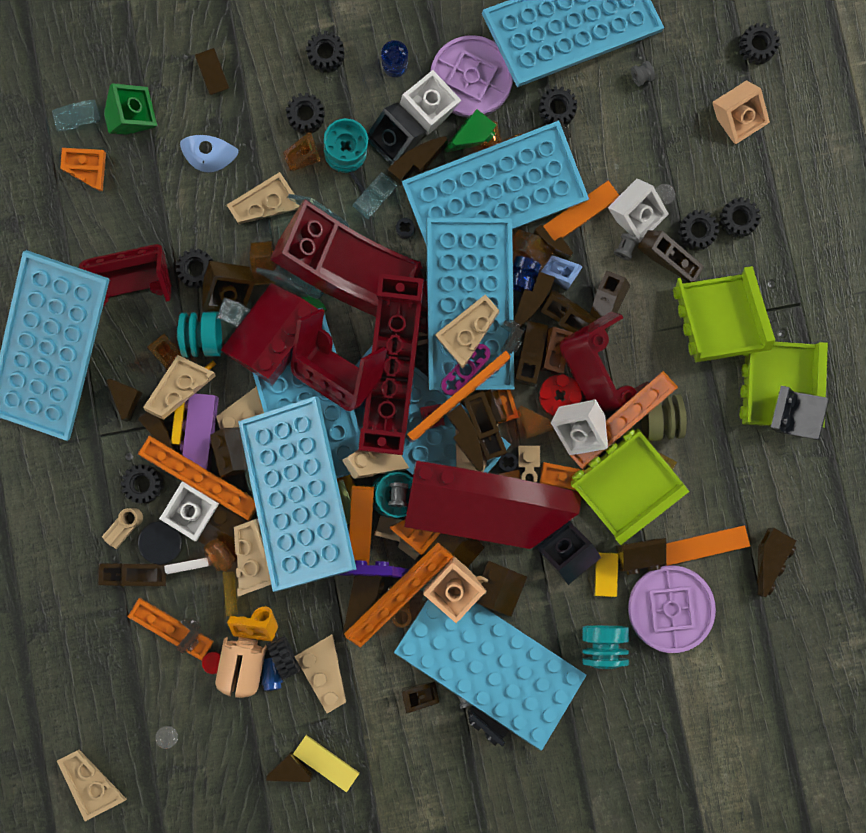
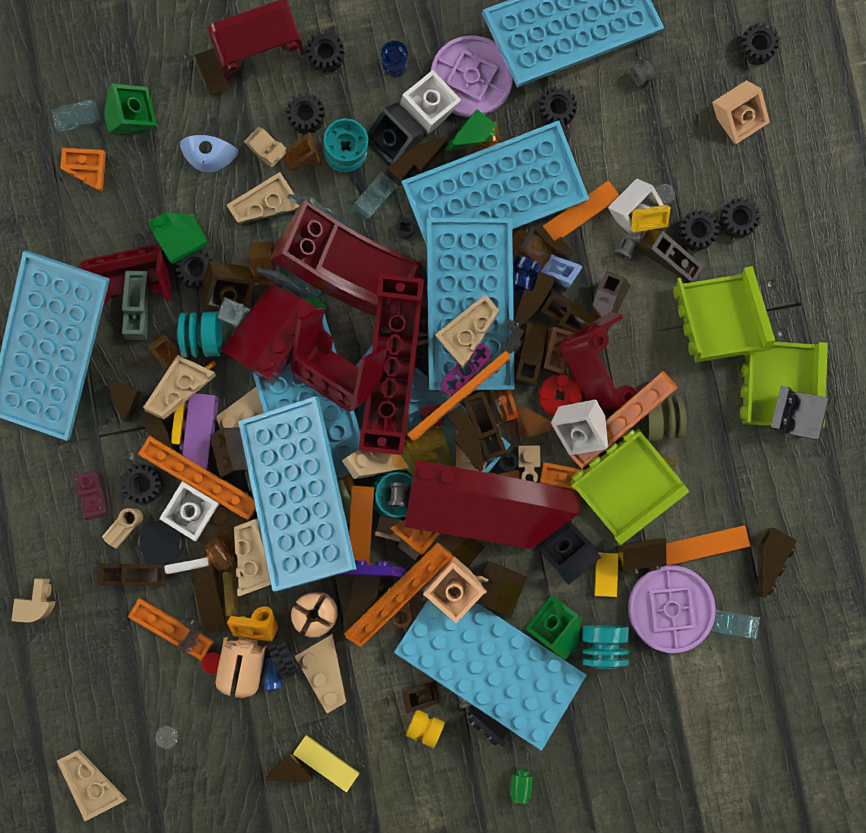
(36, 608): none -> tan brick
(91, 495): none -> clear pink slope
(135, 305): none -> sand green slope
(177, 235): none -> green slope
(209, 598): none -> dark brown slope
(253, 34): none -> dark red windscreen
(265, 146): none -> tan brick
(302, 618): none -> light nougat cylinder
(425, 728): none -> yellow wheel
(429, 448): none -> clear yellow slope
(521, 786): none -> green brick
(556, 627): none -> green slope
(650, 218): none -> yellow tile
(735, 624): none -> clear light blue slope

